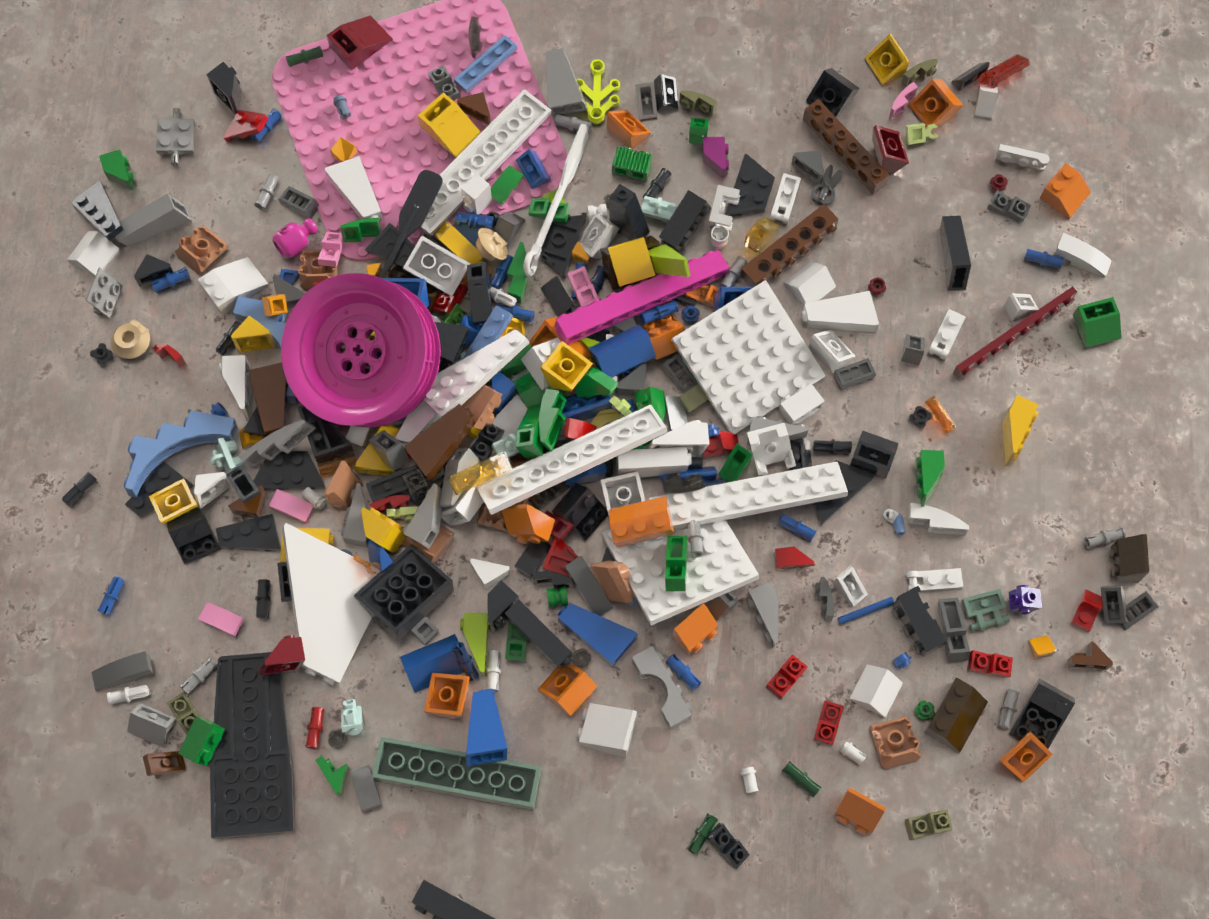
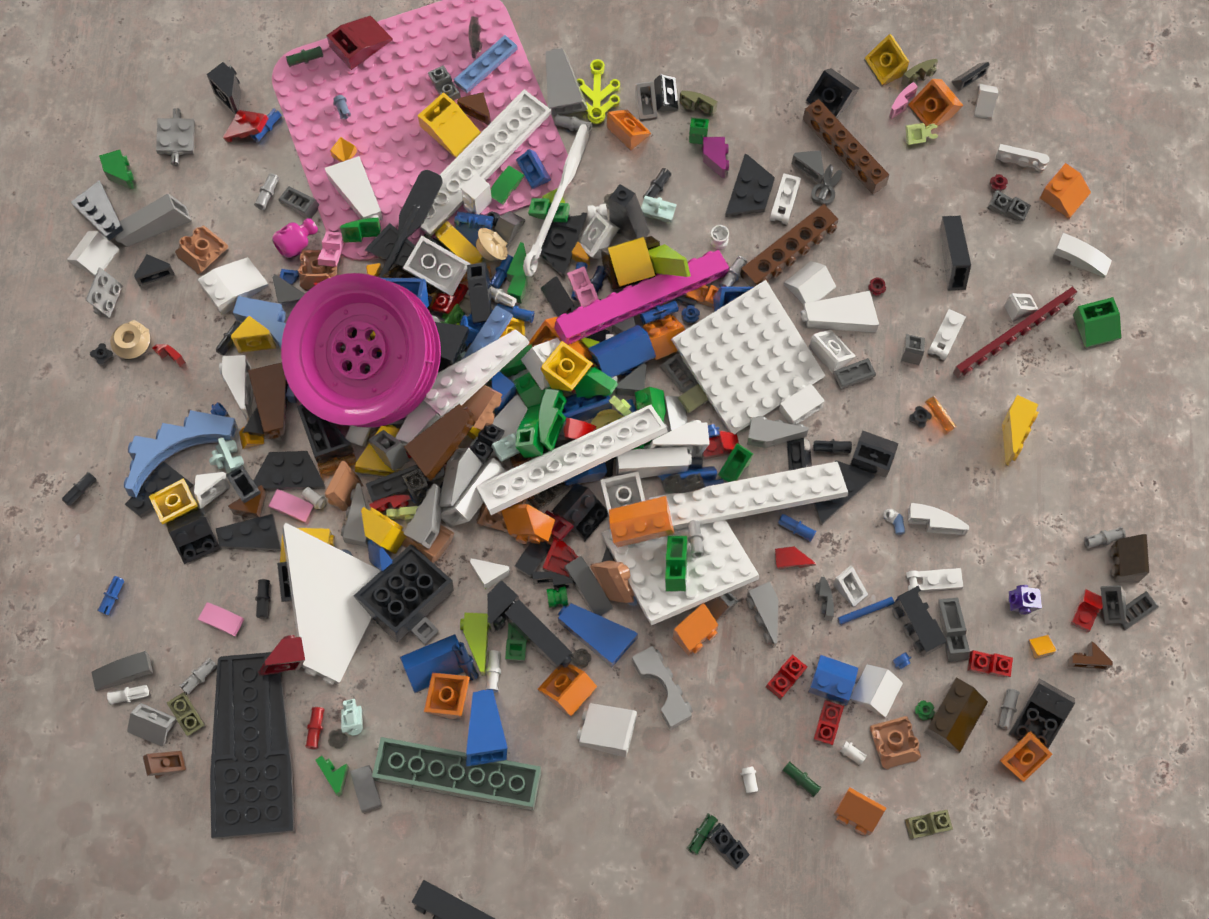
(170, 279): blue pin -> none
(201, 741): green brick -> none
(274, 305): light orange slope -> none
(280, 440): light grey slope -> none
(366, 564): clear orange hand -> none
(480, 473): clear yellow slope -> none
(632, 163): green brick -> none
(683, 672): blue pin -> none
(685, 220): black wedge -> none
(723, 194): white panel -> none
(760, 234): clear yellow slope -> none
(771, 446): white panel -> none
(833, 680): none -> blue slope
(889, 149): dark red slope -> none
(930, 472): green slope -> none
(983, 604): sand green plate -> none
(1003, 70): clear red plate -> none
(1044, 258): blue pin -> none

